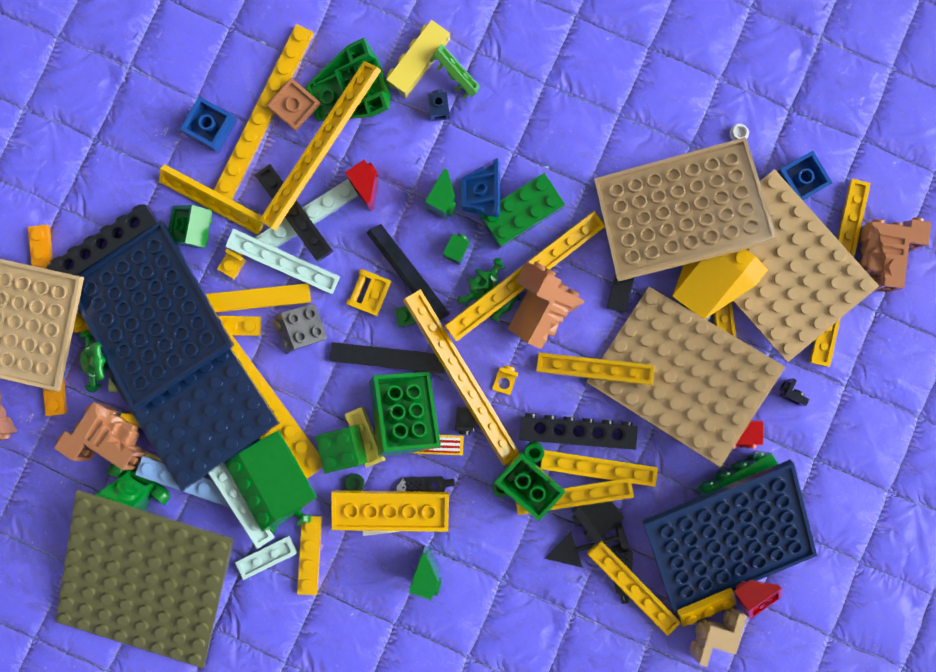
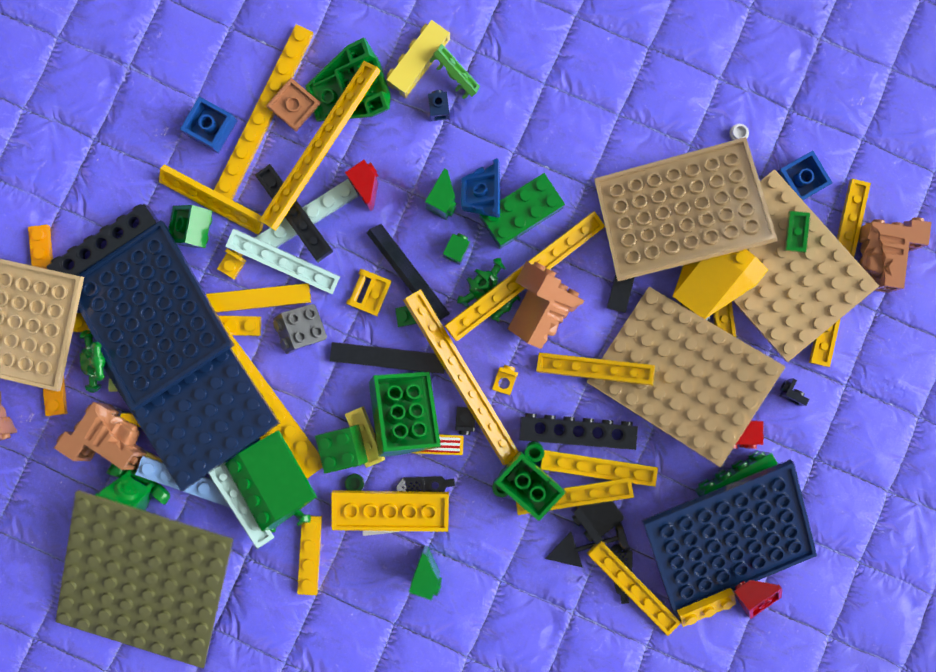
(266, 557): light aqua plate -> none
(718, 635): tan bracket -> none
(797, 231): none -> green plate

